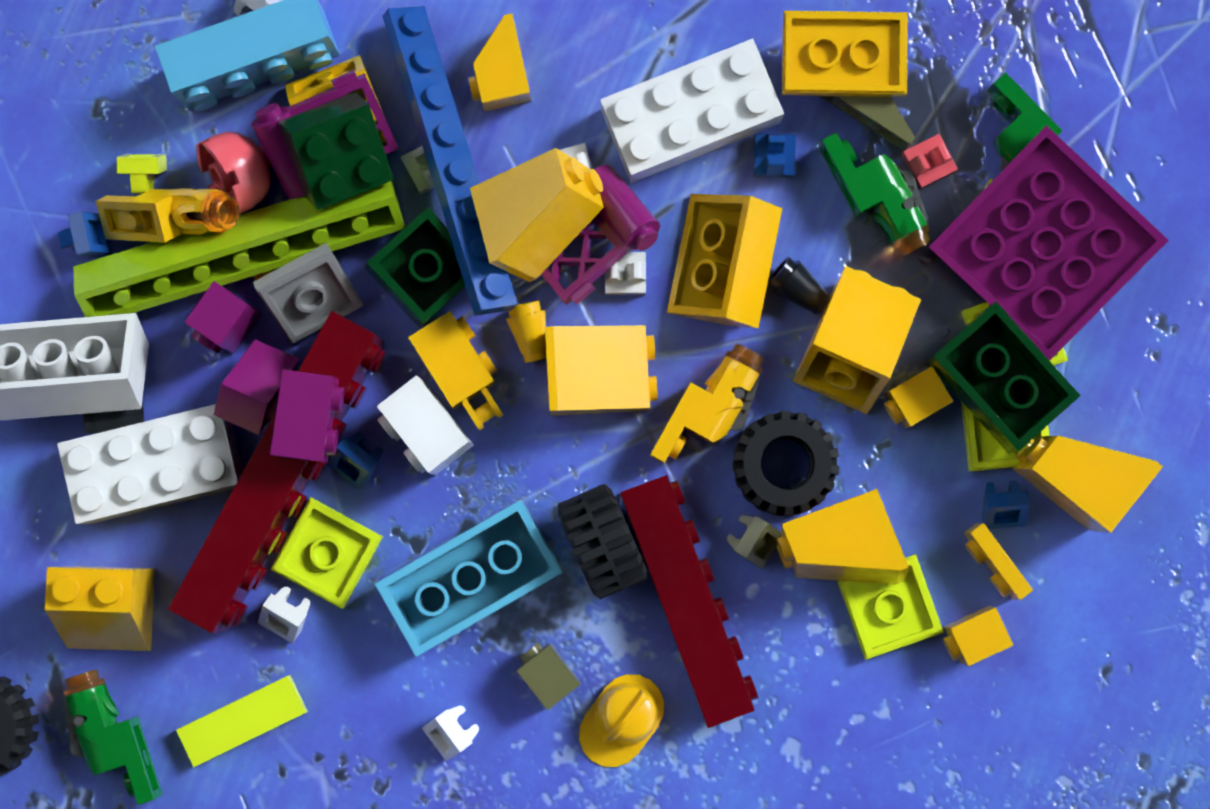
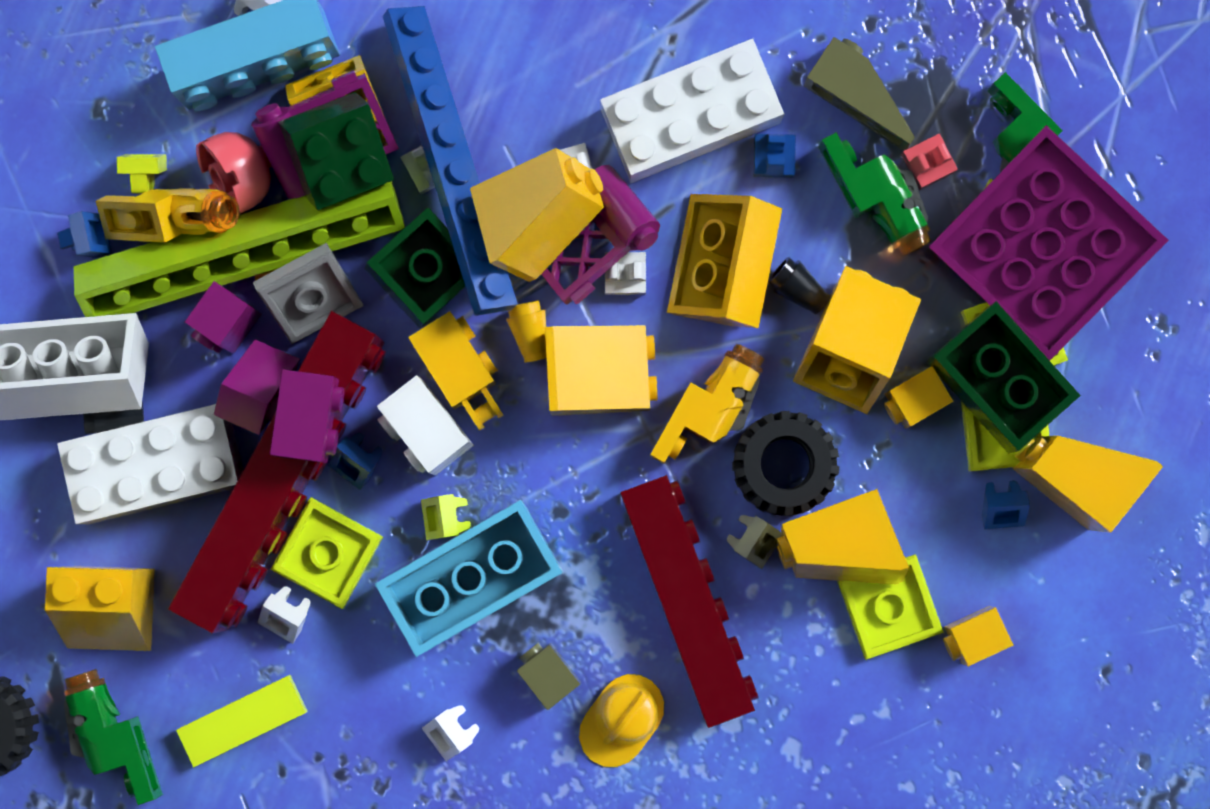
(441, 517): none -> neon yellow tile
(500, 69): yellow slope -> none
(602, 541): black tyre -> none
(844, 53): yellow tile -> none
(1006, 576): yellow plate -> none

